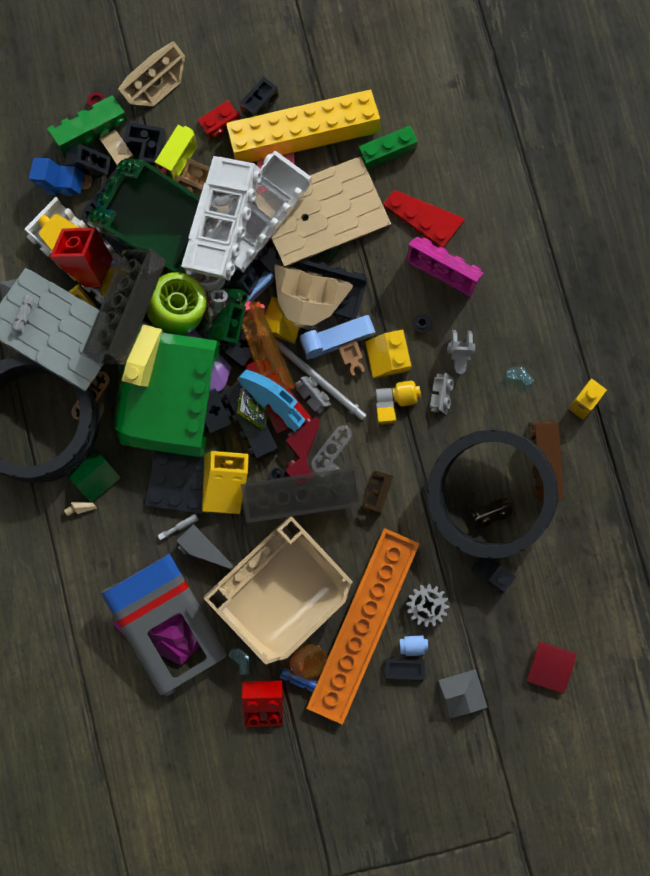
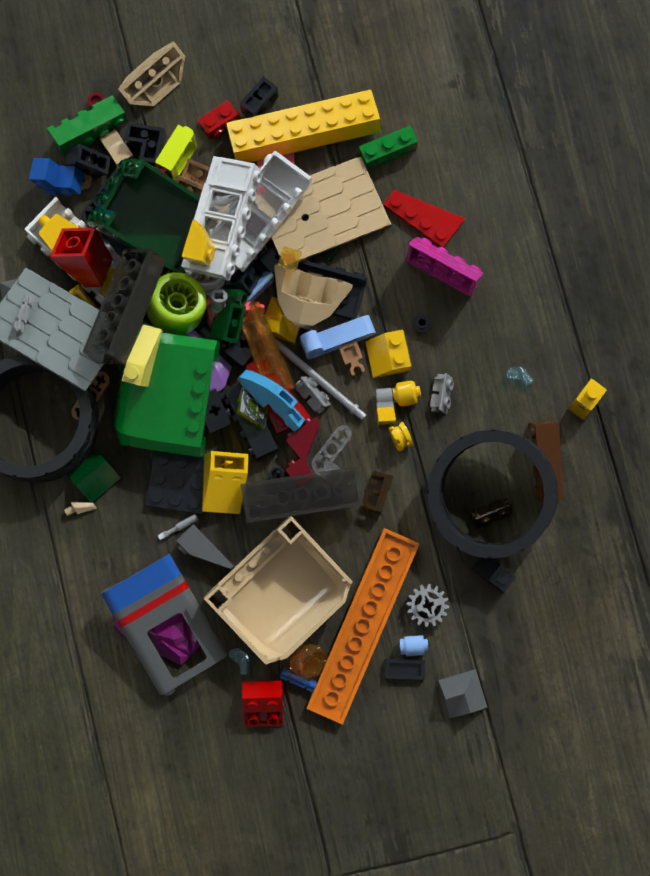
(198, 246): none -> yellow slope
(207, 317): clear piece -> none
(289, 258): none -> clear yellow plate
(400, 437): none -> yellow wheel
(461, 351): light grey hinge -> none
(551, 667): dark red slope -> none

